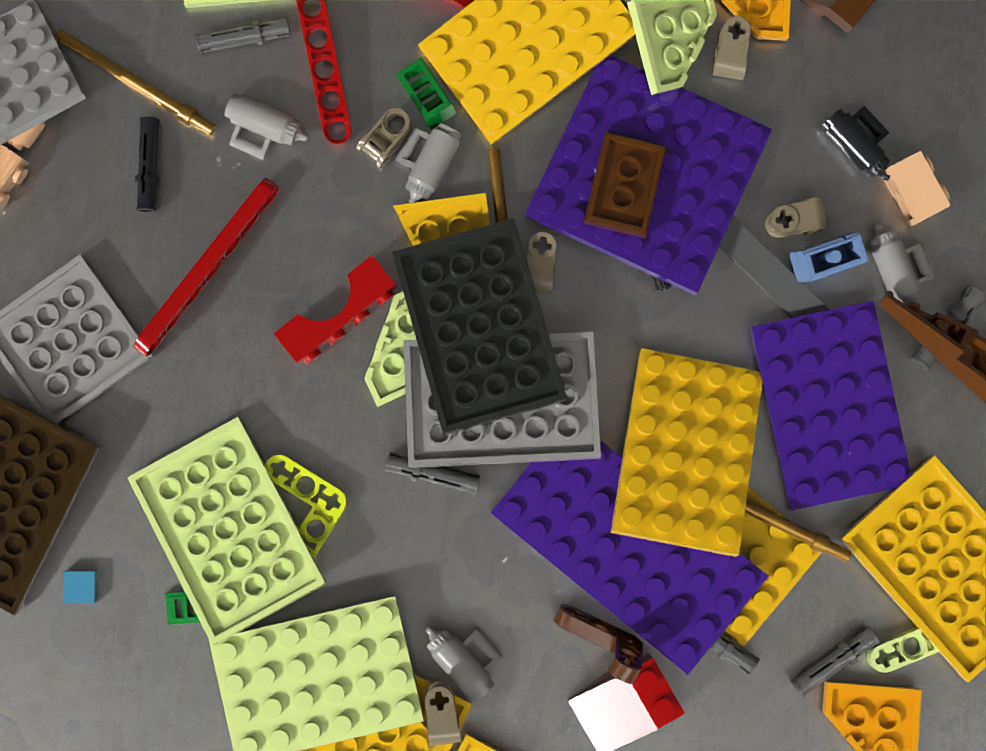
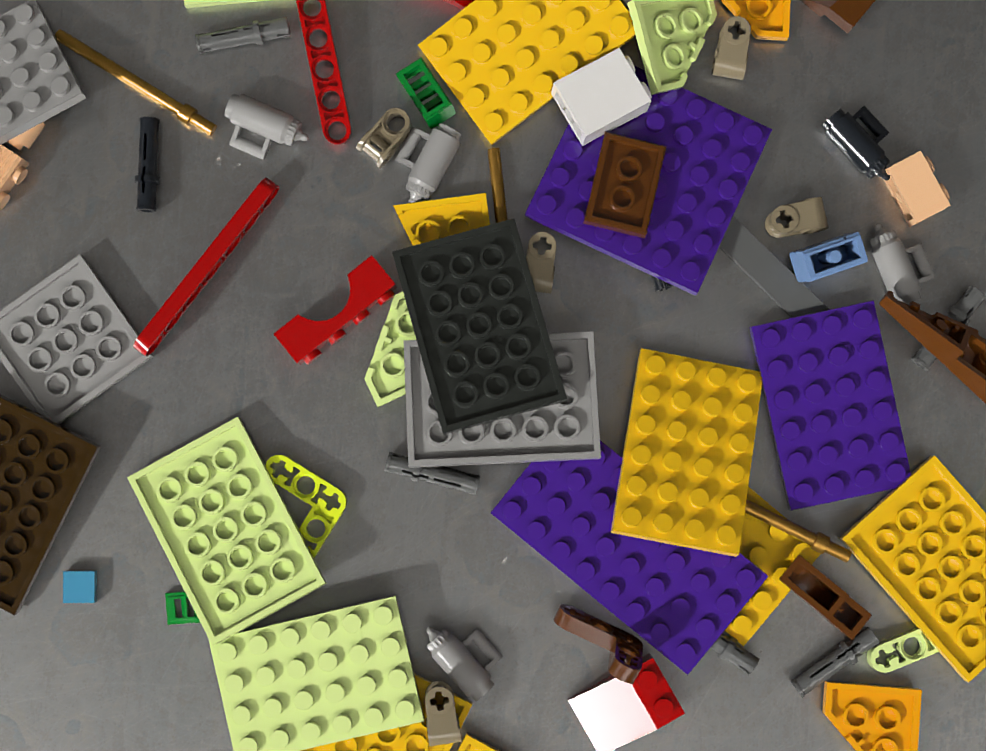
(601, 96): none -> white brick
(825, 597): none -> reddish brown slope

